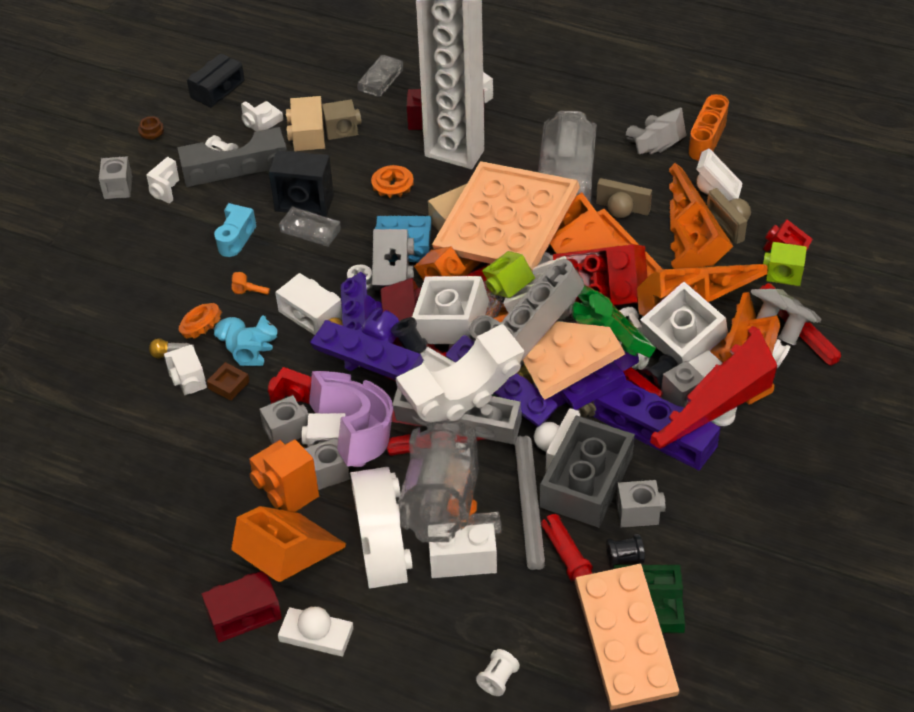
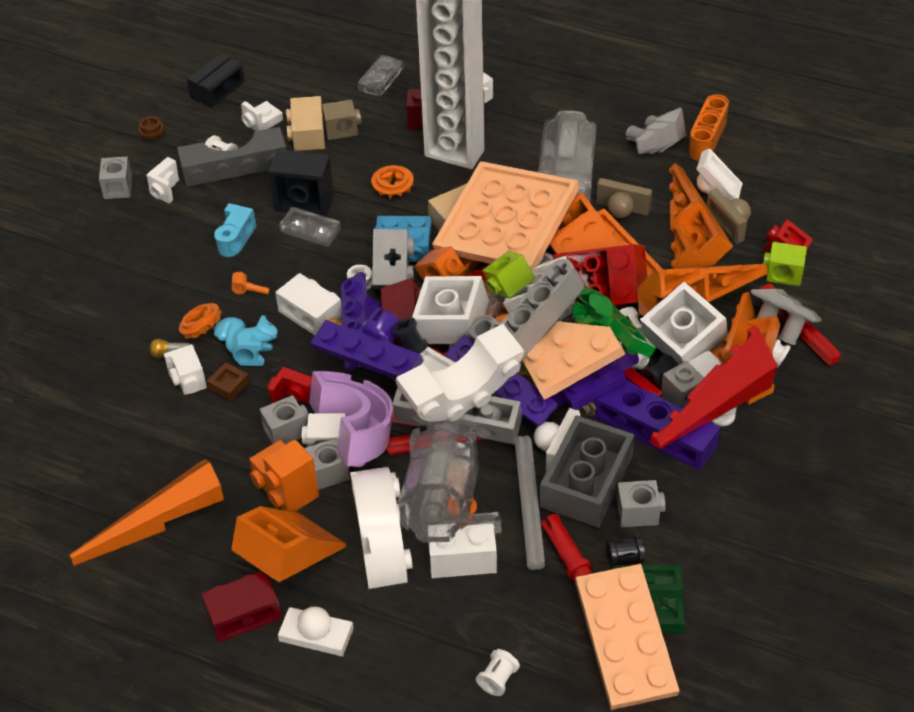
(184, 495): none -> orange wedge

